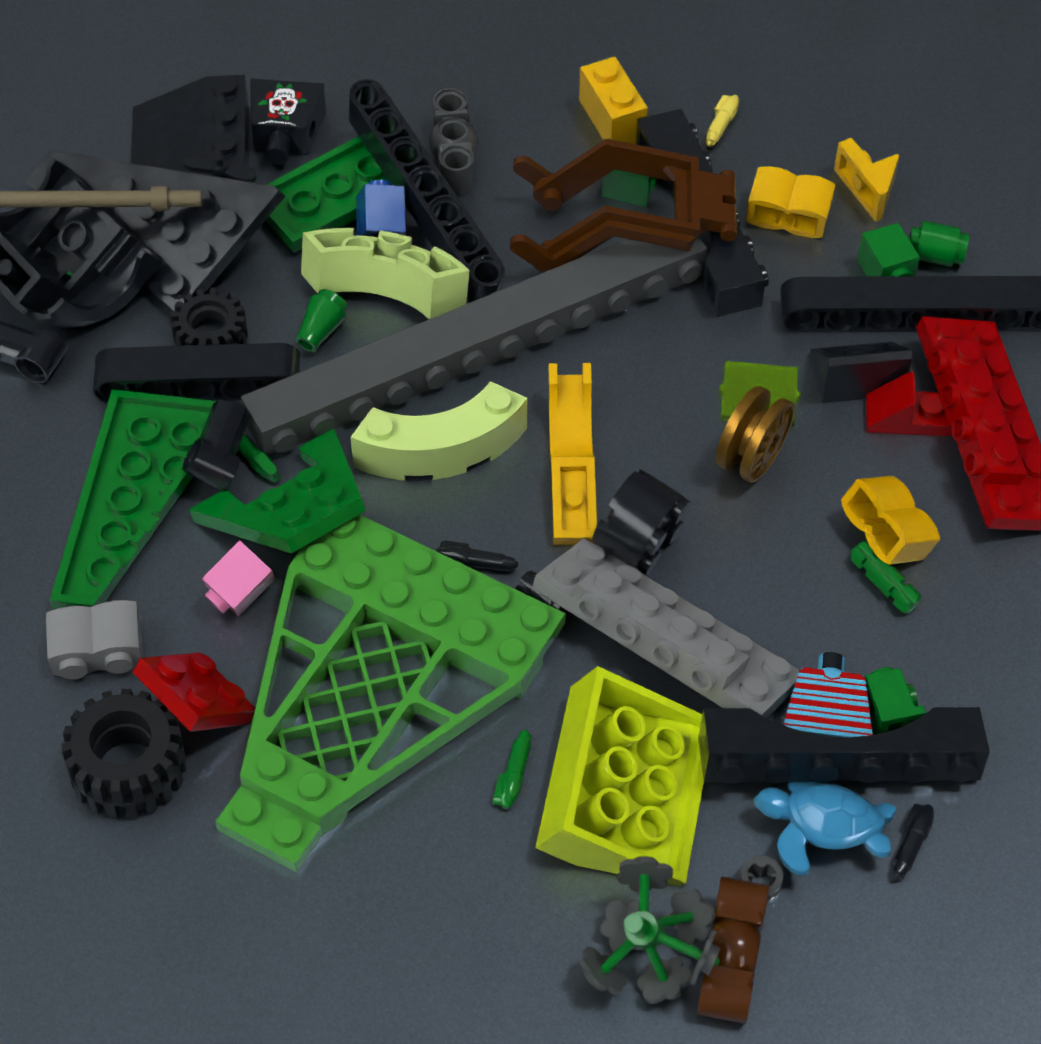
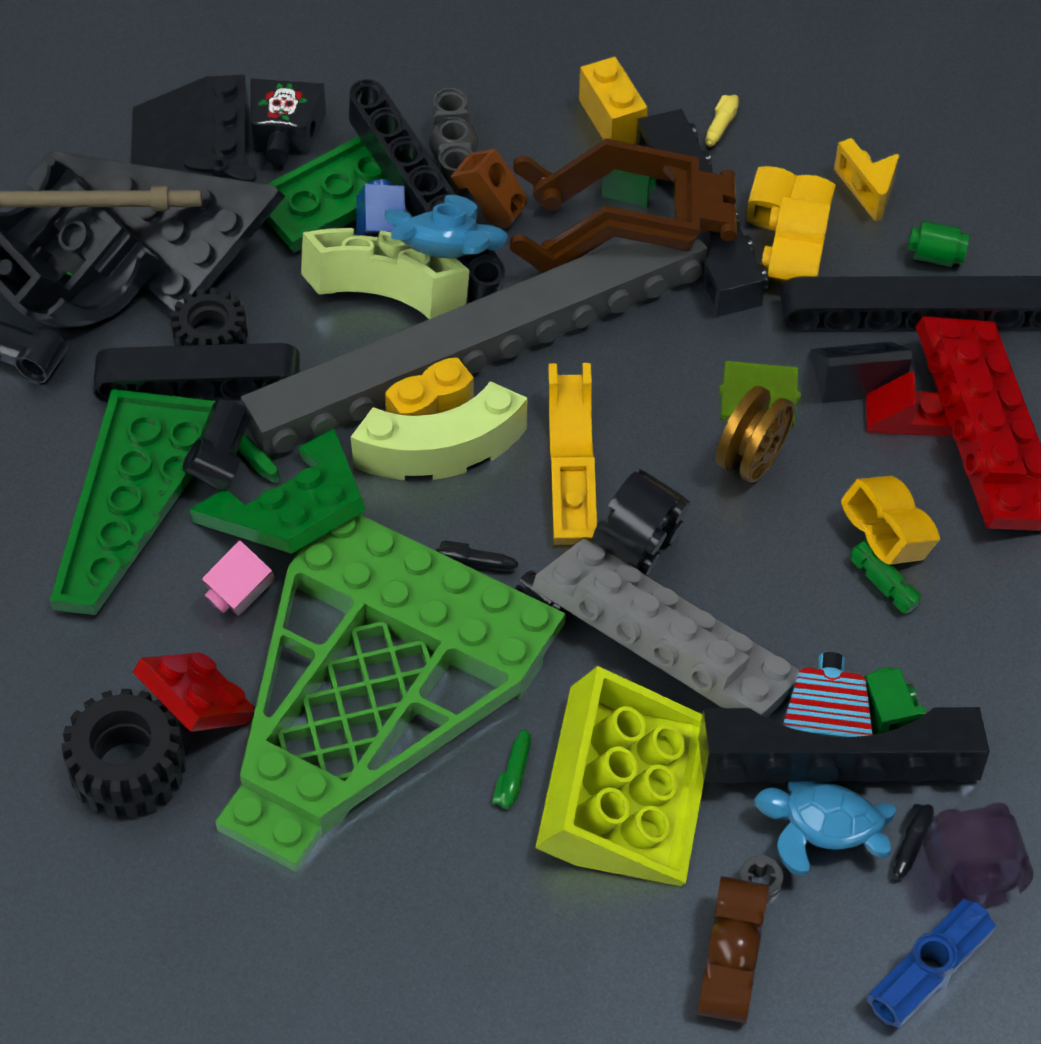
(94, 638): light grey brick -> none
(321, 318): green cone -> none
(435, 391): none -> yellow brick
(447, 230): none -> dark azure animal
(492, 186): none -> dark orange leg
(637, 929): dark grey plant -> none
(797, 239): none -> yellow brick
(887, 252): green brick -> none
(913, 981): none -> blue piece
(977, 855): none -> clear purple brick

